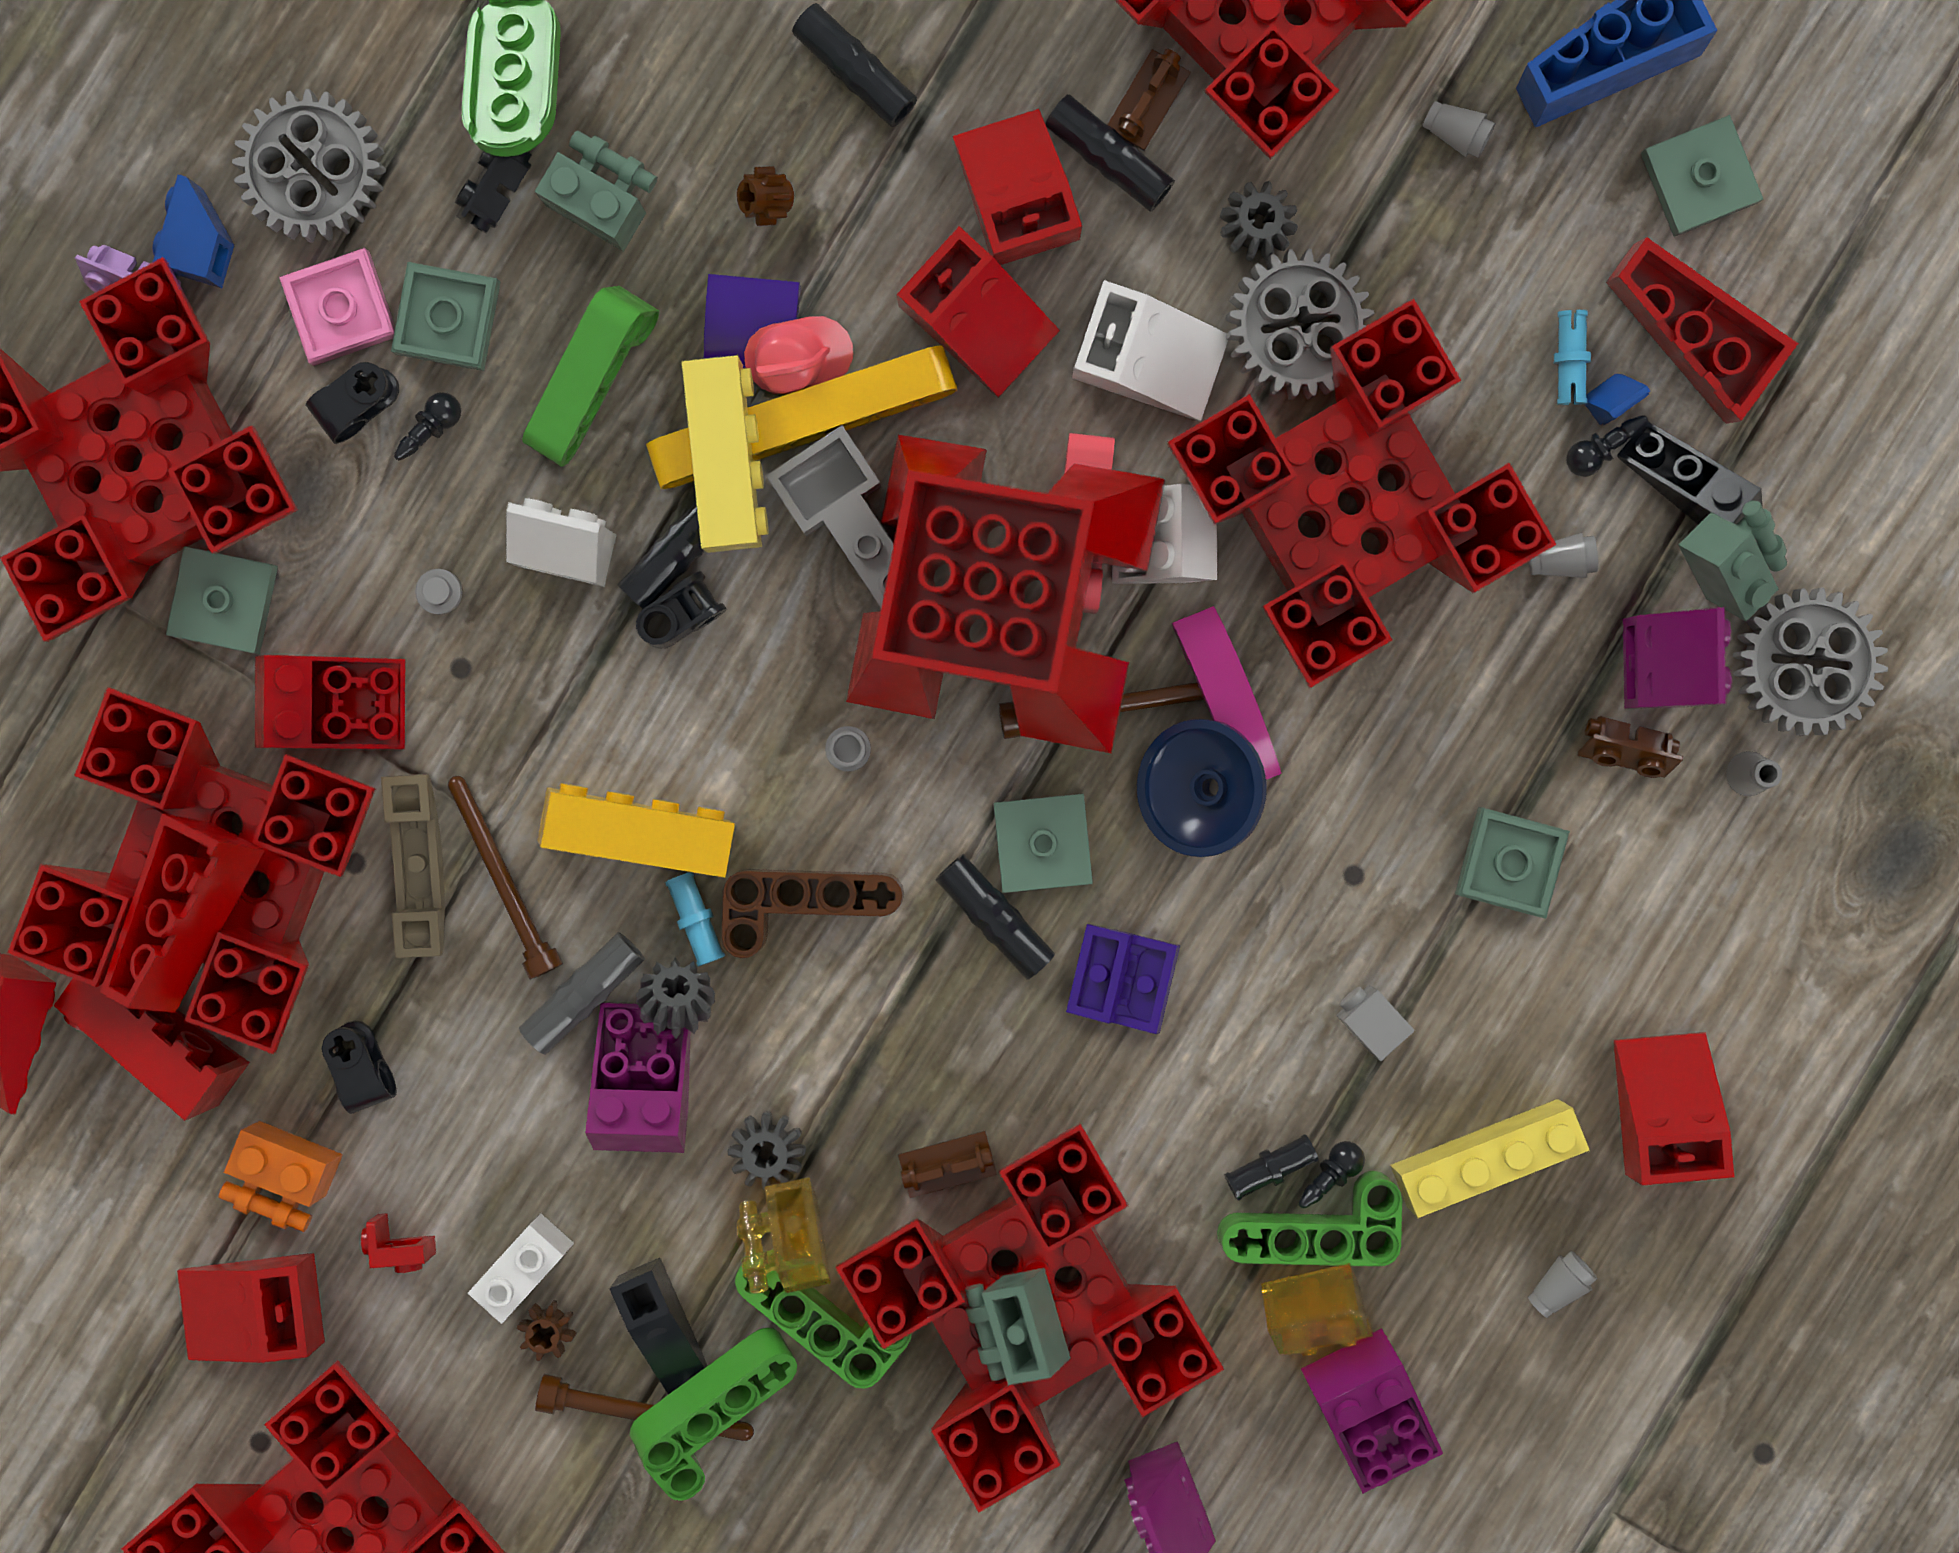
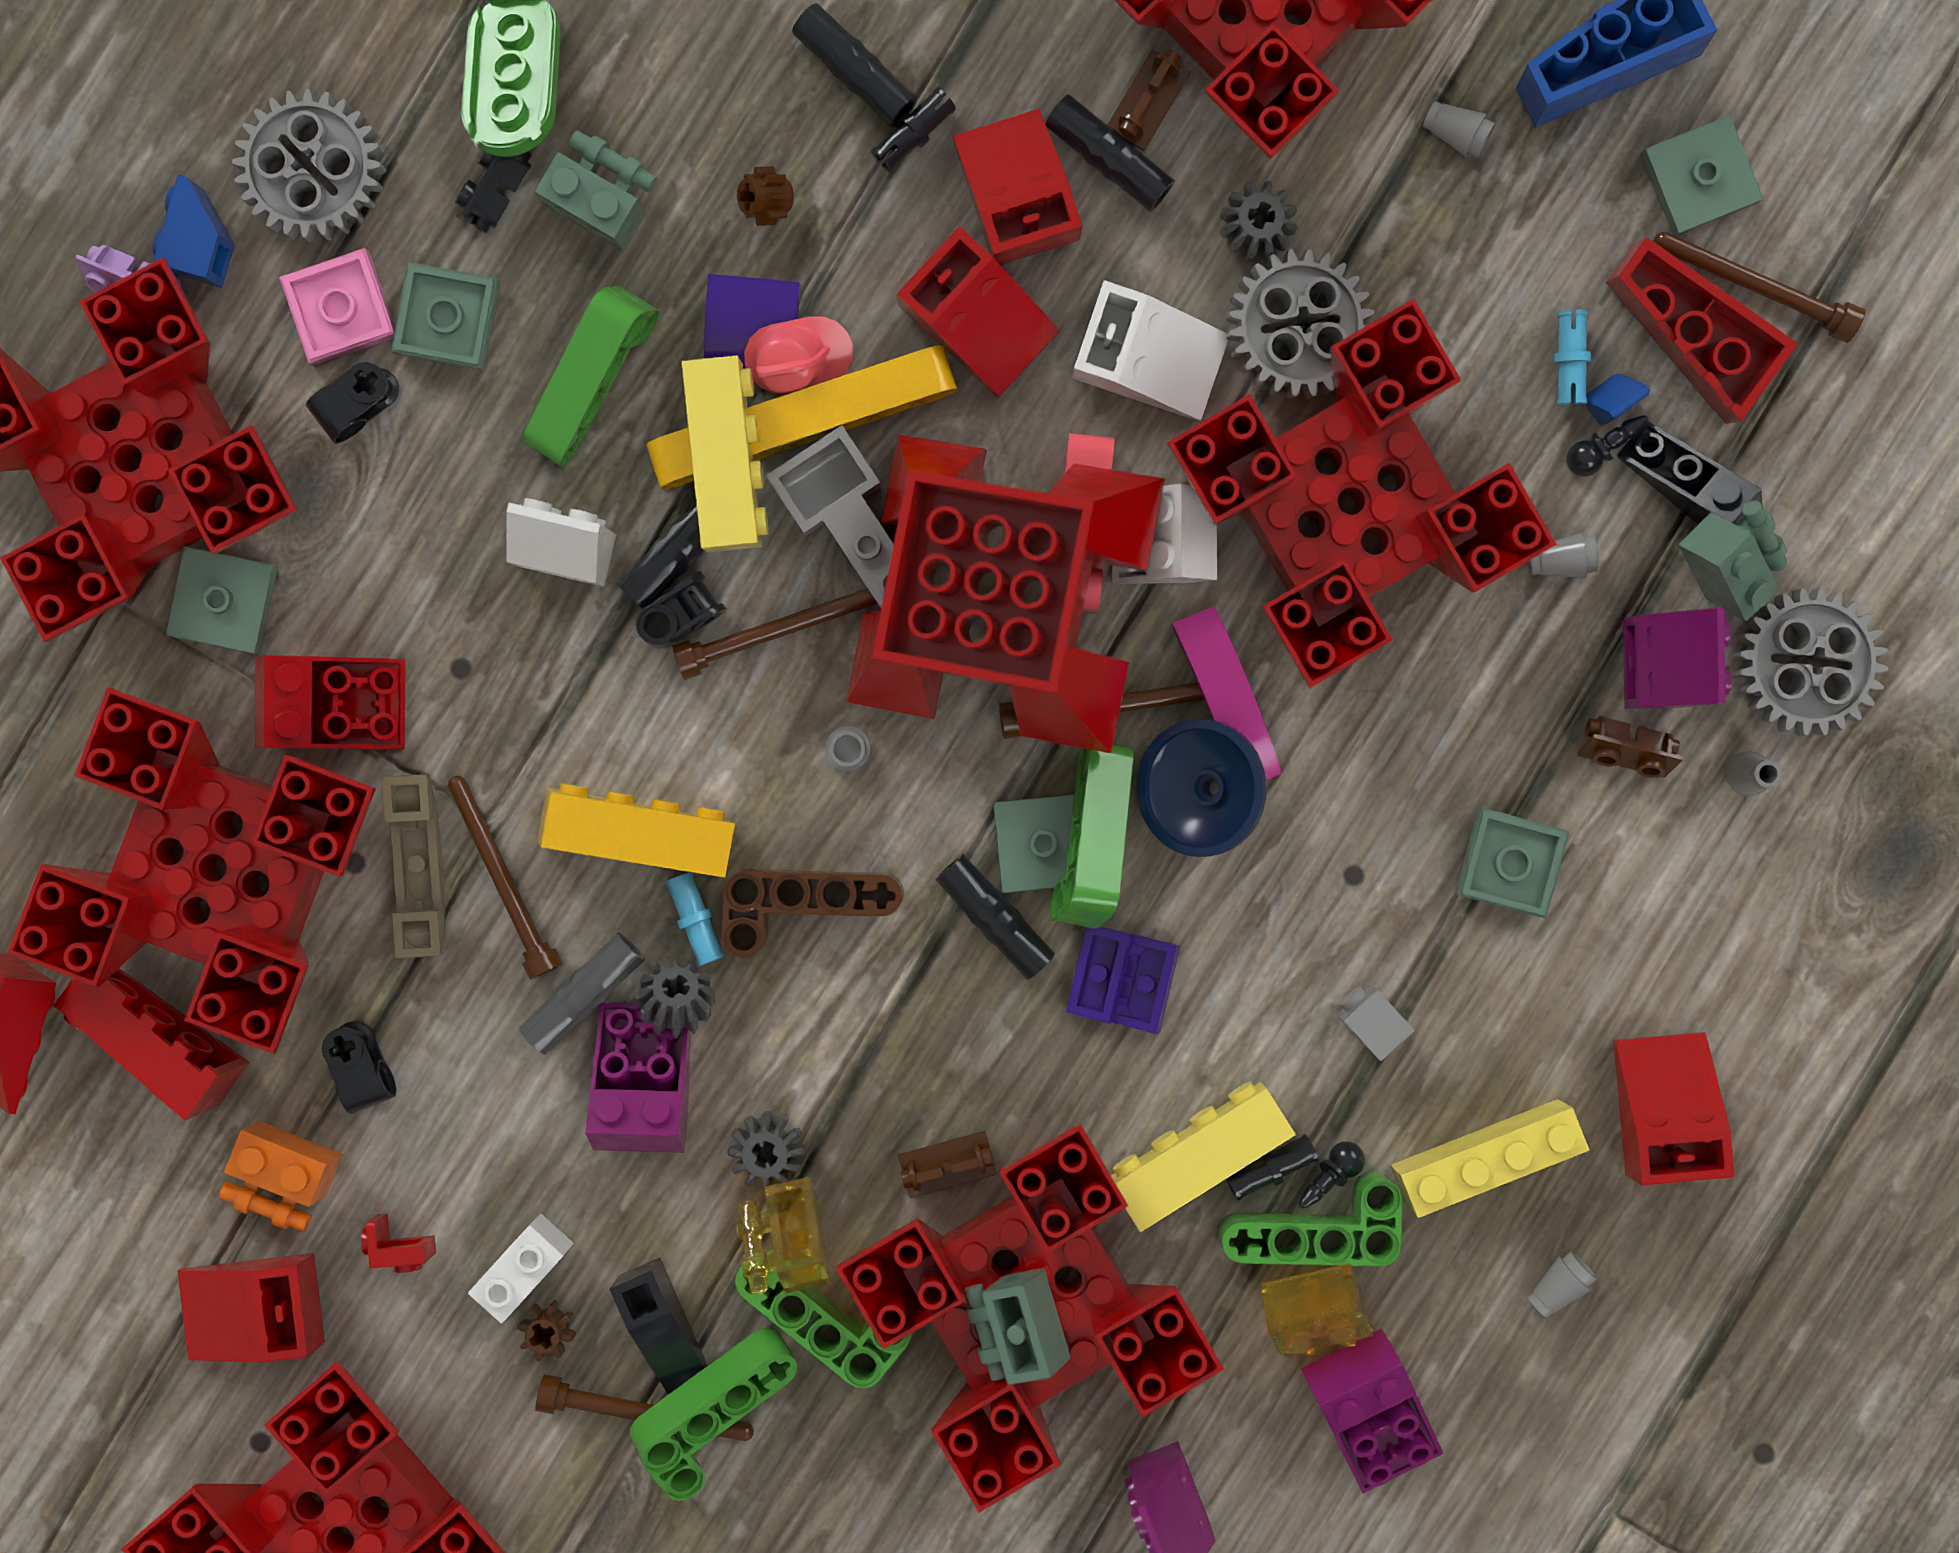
(176, 911): red wedge -> none
(438, 591): light grey plate -> none
(439, 413): black bar -> none
(695, 656): none -> reddish brown piece
(913, 129): none -> black pin
(1097, 839): none -> bright green beam
(1201, 1155): none -> light yellow brick
(1839, 319): none -> reddish brown piece

